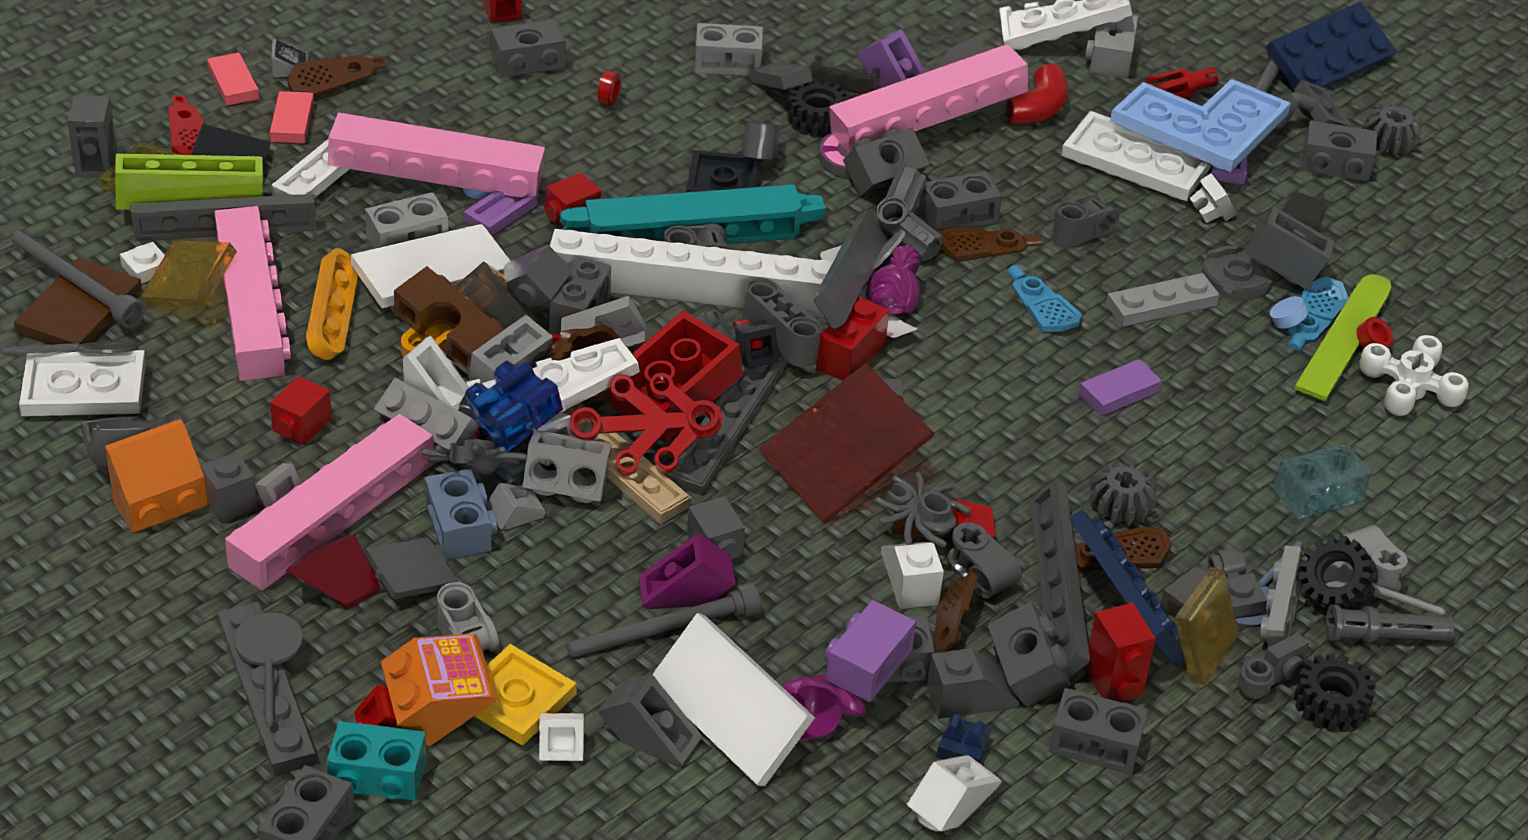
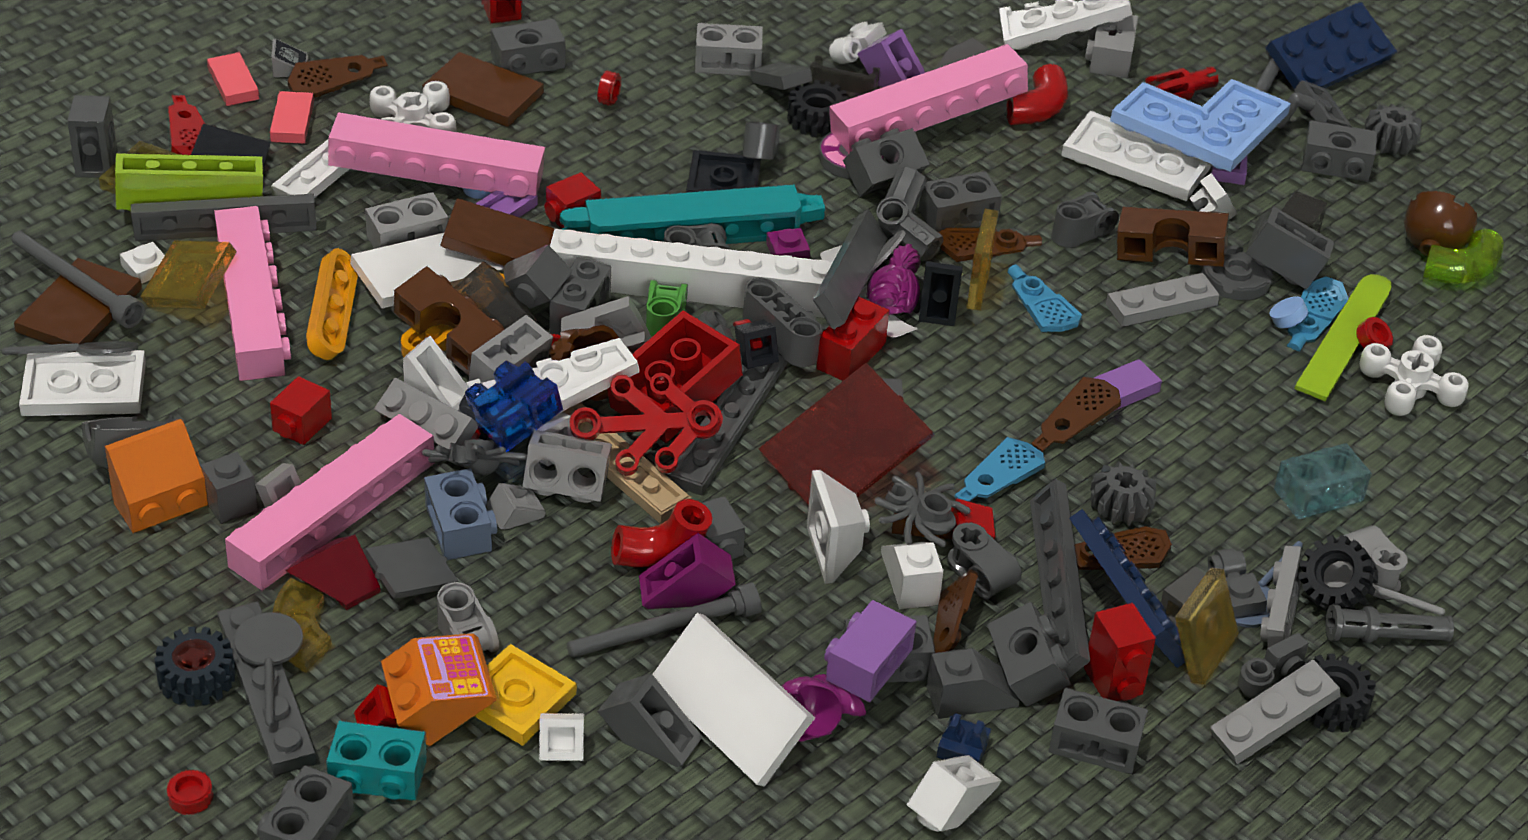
(189, 792): none -> red tile
(194, 666): none -> black wheel
(303, 605): none -> clear yellow tile
(415, 107): none -> white gear
(487, 89): none -> reddish brown tile
(492, 233): none -> reddish brown tile
(649, 545): none -> red cylinder
(664, 304): none -> bright green piece
(788, 242): none -> magenta plate
(834, 525): none -> white slope
(845, 49): none -> white plate
(940, 293): none -> black slope
(982, 259): none -> clear yellow tile
(1005, 465): none -> dark azure piece
(1082, 407): none -> reddish brown piece
(1149, 229): none -> reddish brown arch
(1275, 711): none -> light grey plate
(1438, 221): none -> reddish brown cylinder
(1465, 264): none -> clear neon green cylinder

